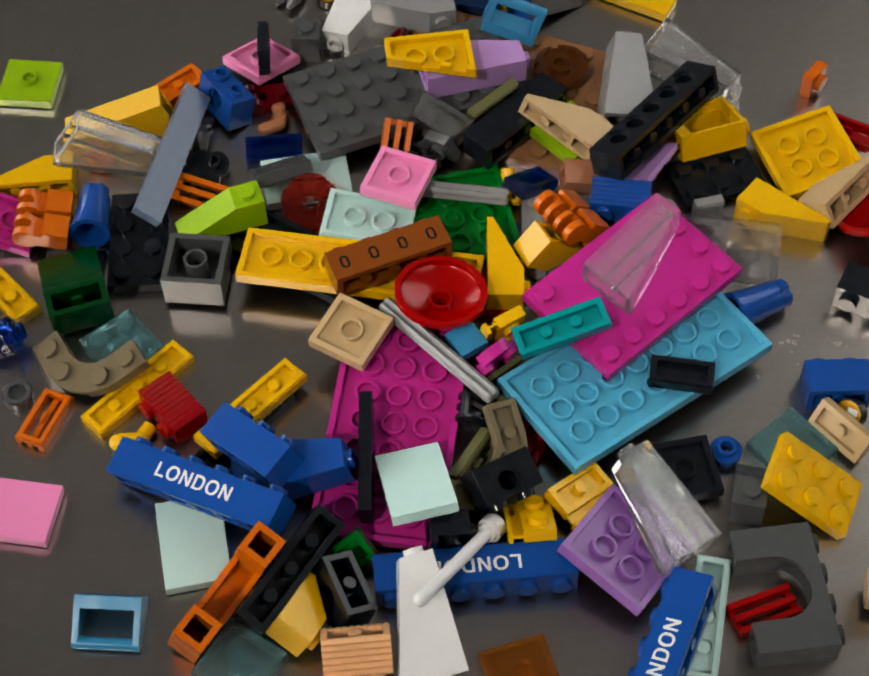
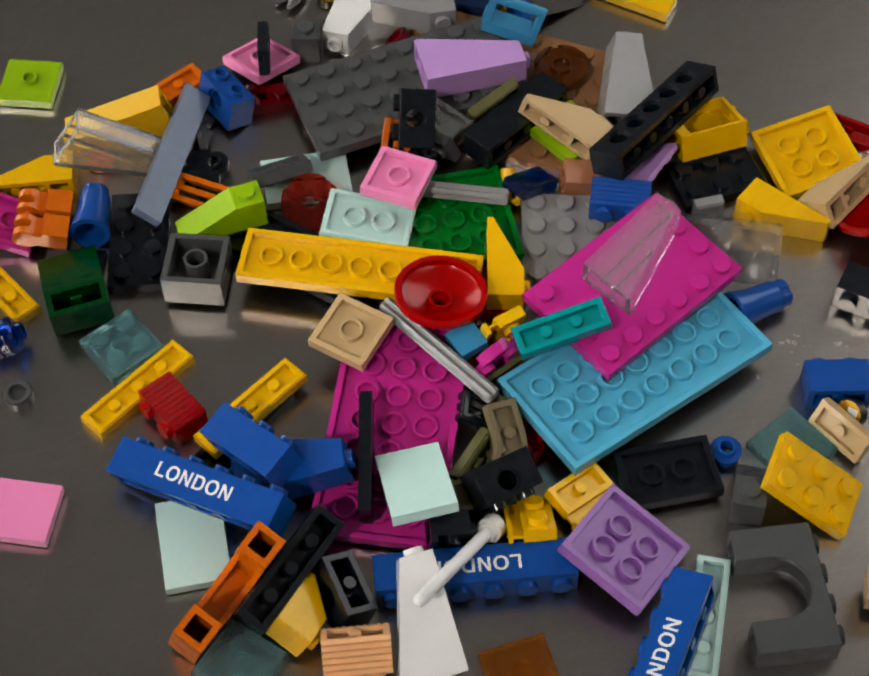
(40, 437): orange tile -> none
(85, 601): dark azure tile -> none
(89, 378): dark tan plate -> none
(146, 431): yellow arm -> none
(272, 147): clear blue tile -> none
(278, 120): nougat arm -> none
(359, 544): green plate -> none
(385, 255): dark orange brick -> none
(422, 134): none -> black brick
(432, 52): yellow wing -> none
(543, 248): yellow slope -> none
(570, 216): orange legs -> none
(662, 507): clear slope -> none
(674, 46): clear slope -> none
(681, 374): black tile -> none
(758, 599): red tile -> none
(814, 79): orange plate -> none

